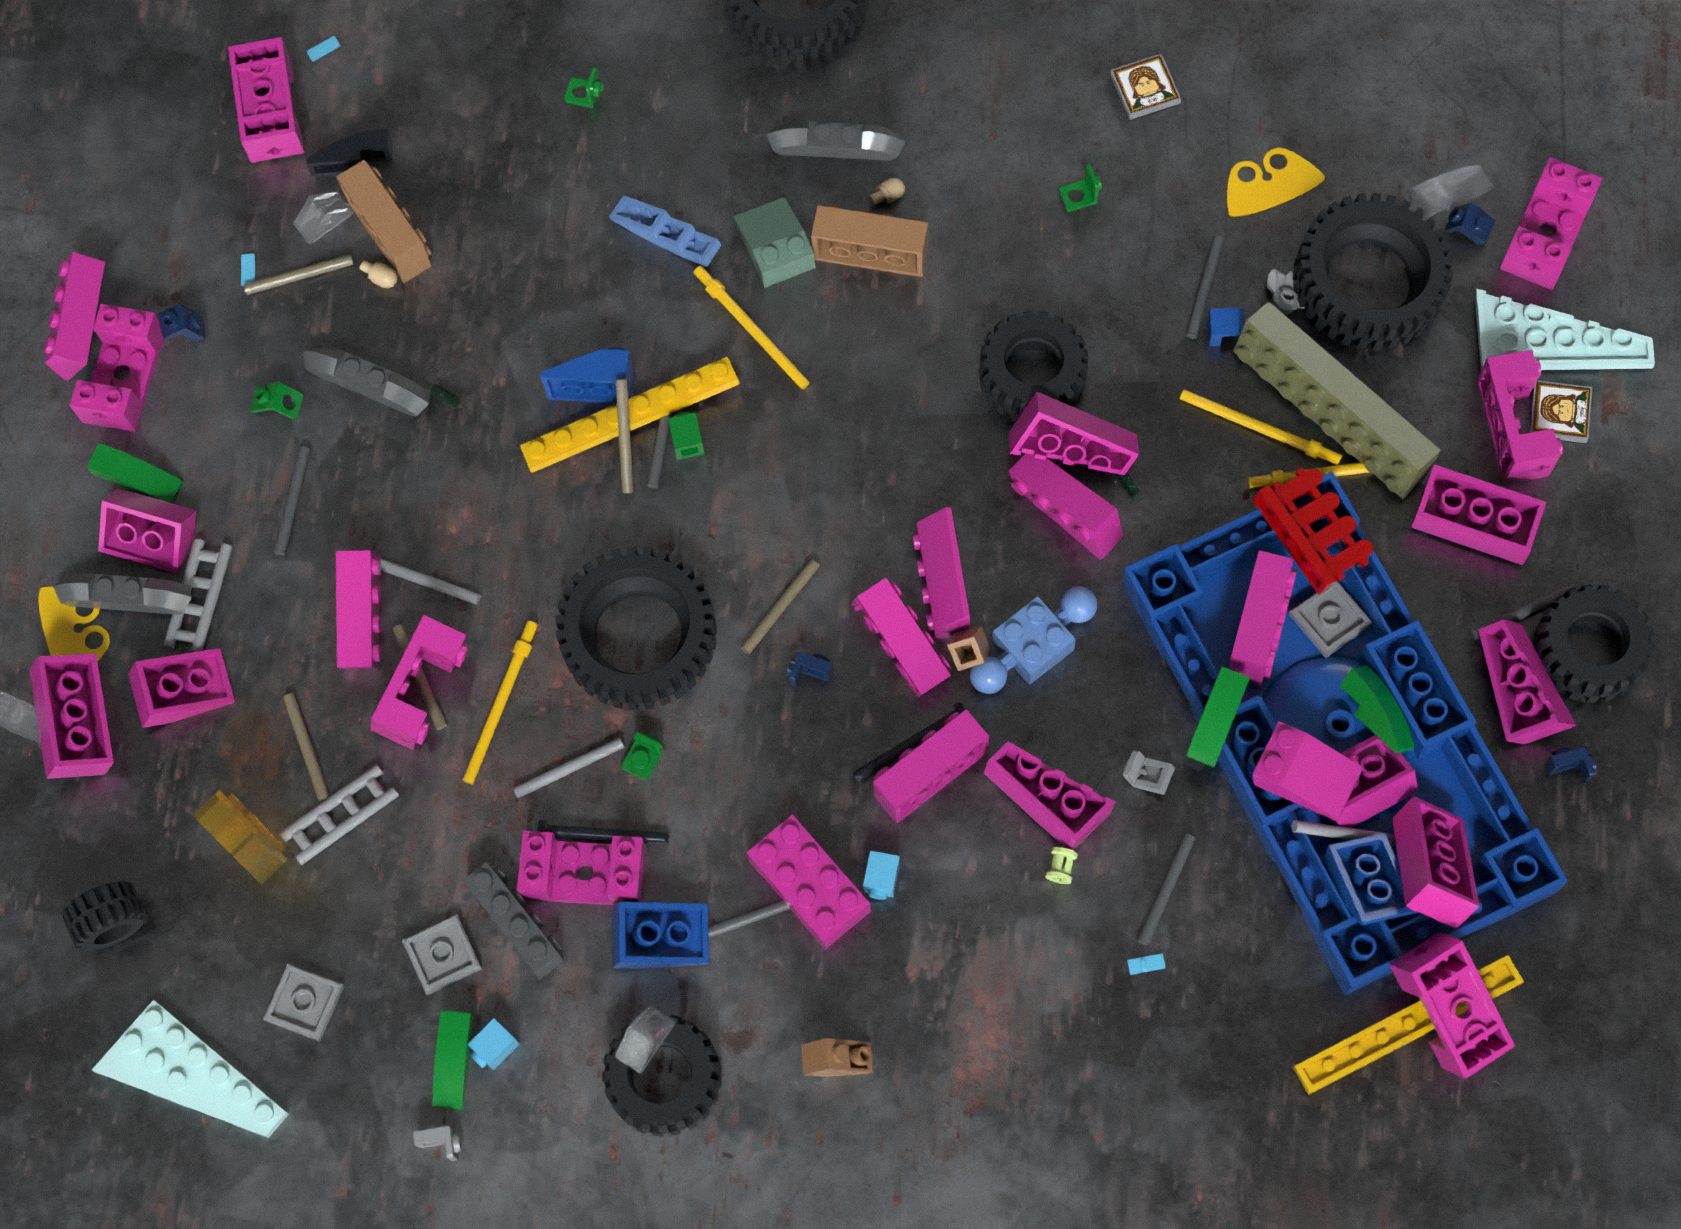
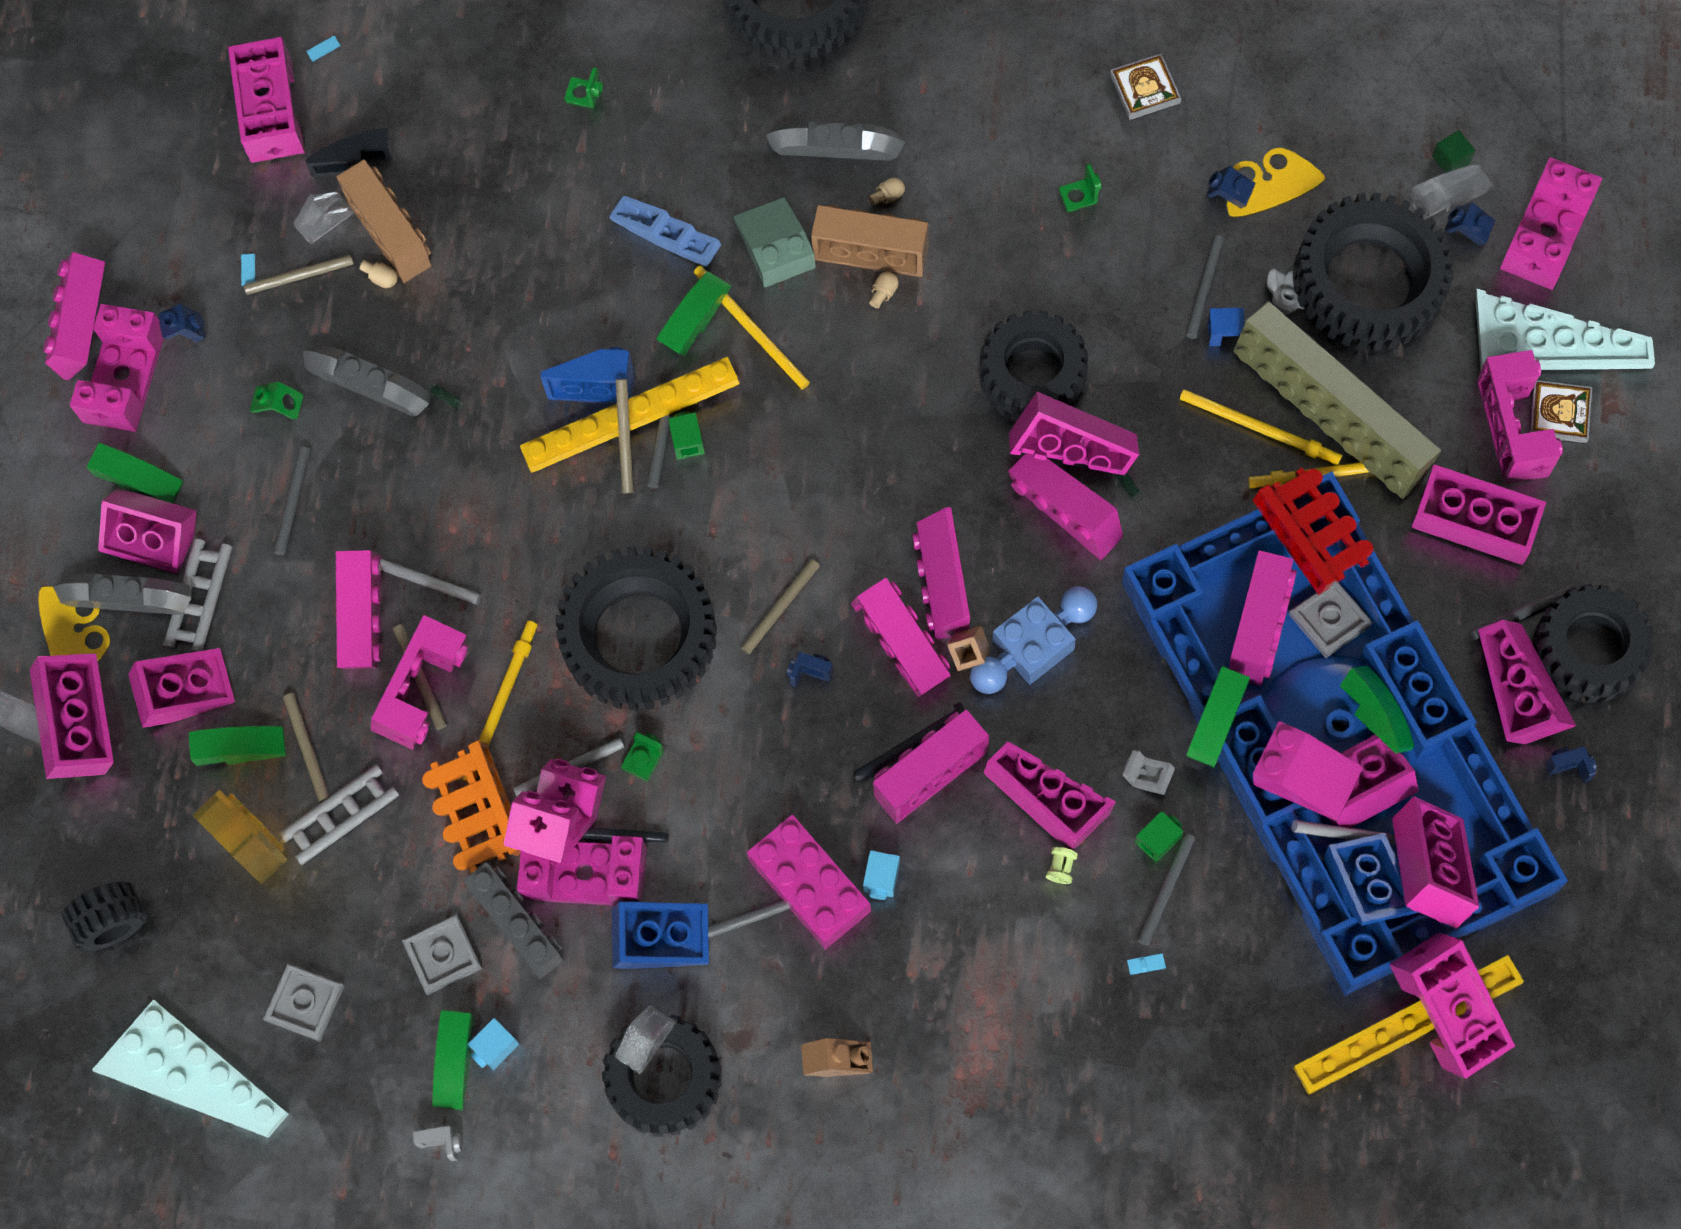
(236, 744): none -> green slope
(476, 792): none -> orange fence
(557, 814): none -> dark pink plate
(693, 313): none -> green slope
(884, 288): none -> tan cylinder
(1159, 836): none -> green brick
(1231, 186): none -> dark blue bracket
(1453, 152): none -> dark green piece

